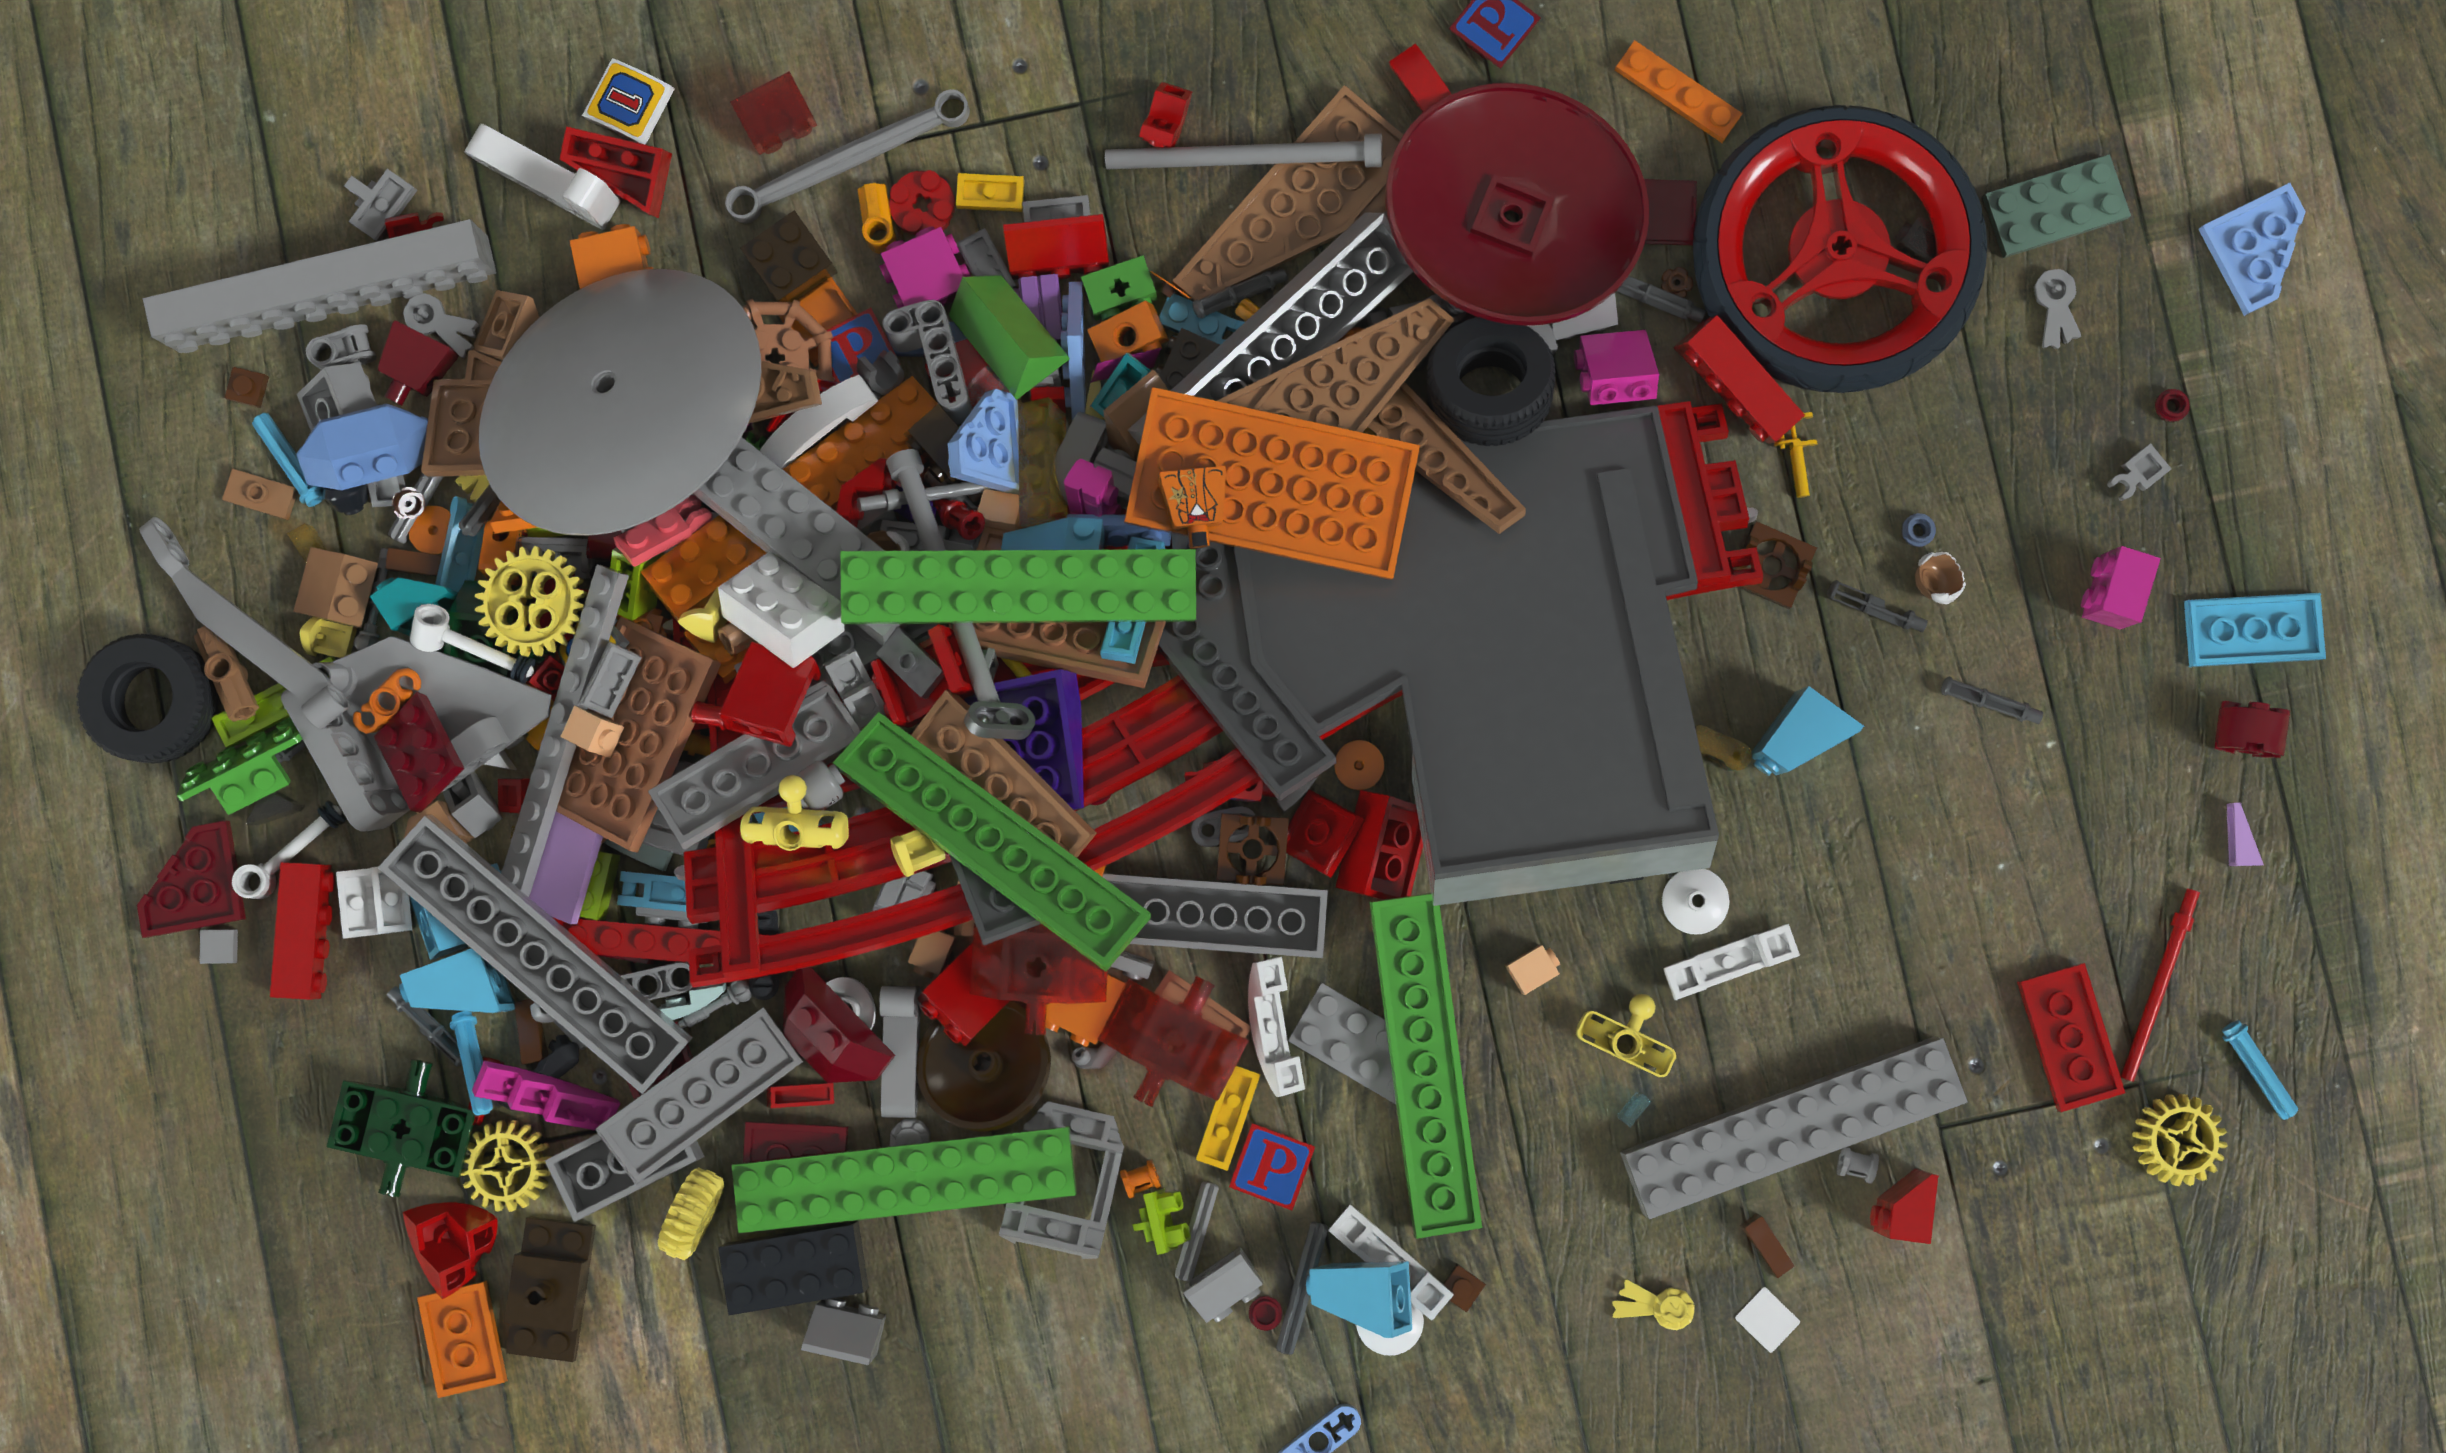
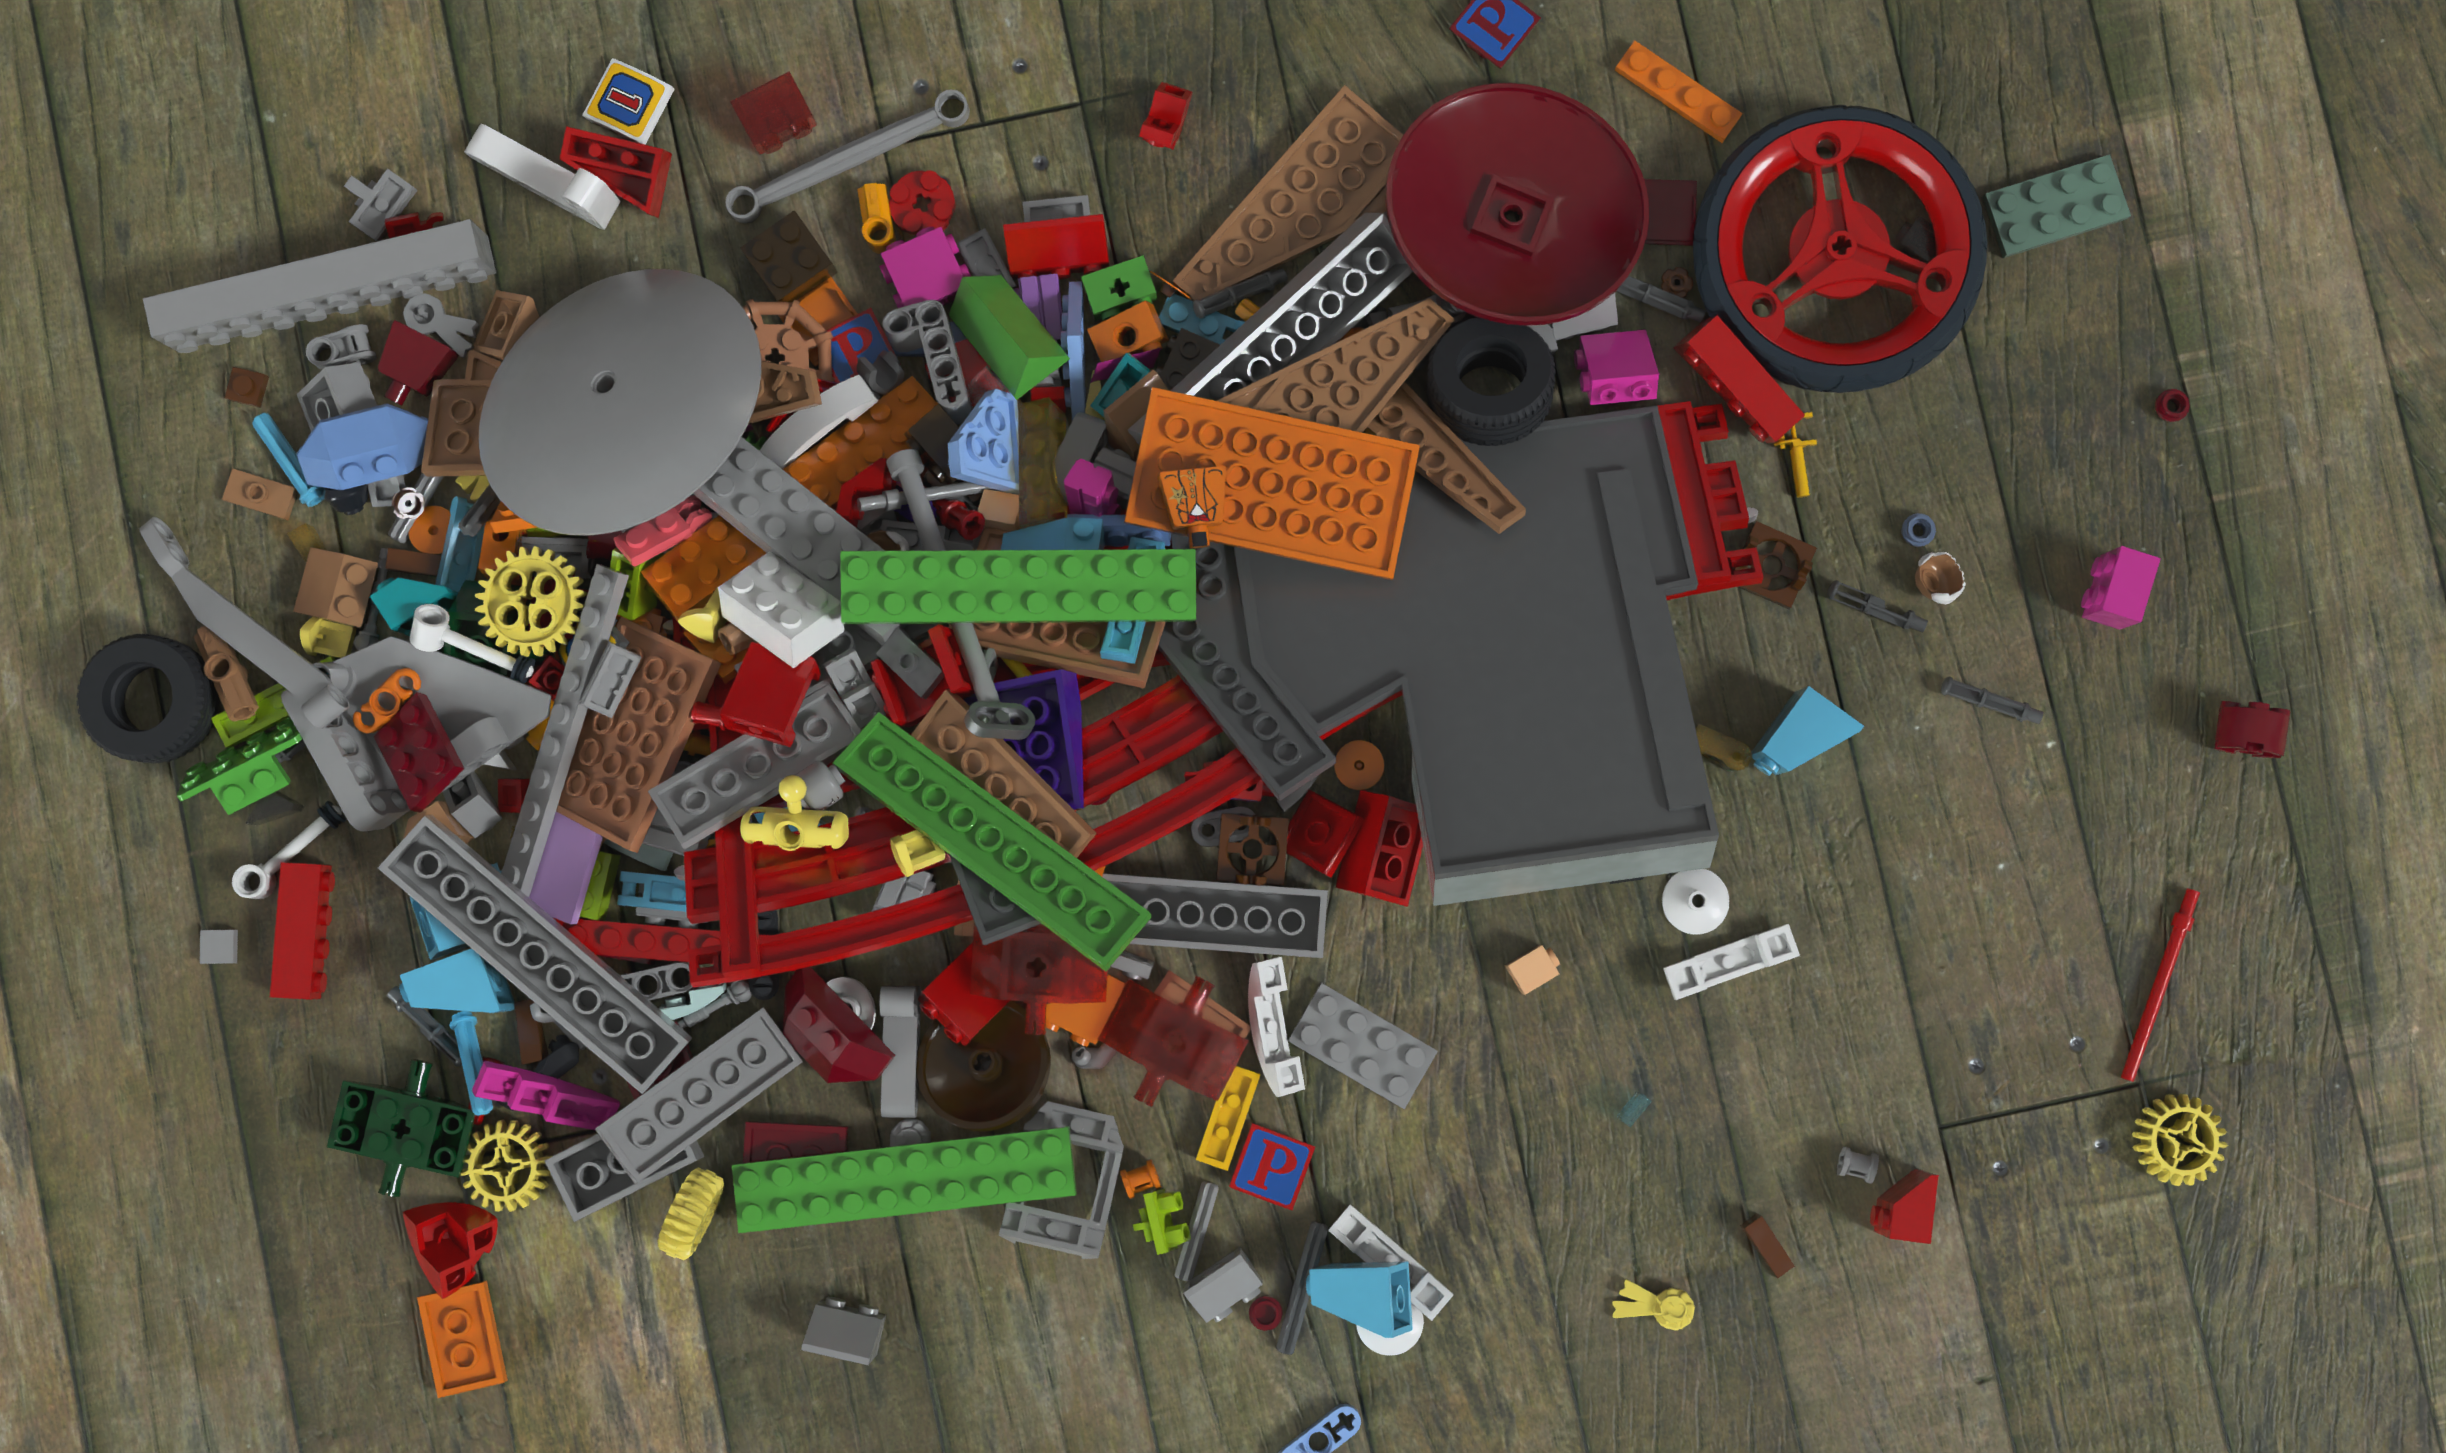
(194, 885): dark red plate -> none
(371, 904): white slope -> none
(549, 1289): dark brown brick -> none
(592, 731): light nougat brick -> none
(609, 253): orange brick -> none
(793, 1268): black brick -> none
(800, 1095): red piece -> none
(932, 953): medium nougat brick -> none
(990, 192): yellow plate -> none
(1368, 150): light grey piece -> none
(1419, 77): red slope -> none
(1425, 1065): bright green plate -> none
(1464, 1287): reddish brown plate -> none
(1607, 1034): light yellow piece -> none
(1767, 1320): white sticker -> none
(1793, 1127): light grey brick -> none
(2055, 292): light grey piece -> none
(2071, 1037): red plate -> none
(2141, 470): light grey plate -> none
(2240, 839): lavender piece -> none
(2254, 629): medium azure tile -> none
(2256, 246): light blue plate -> none
(2259, 1069): medium azure axle -> none

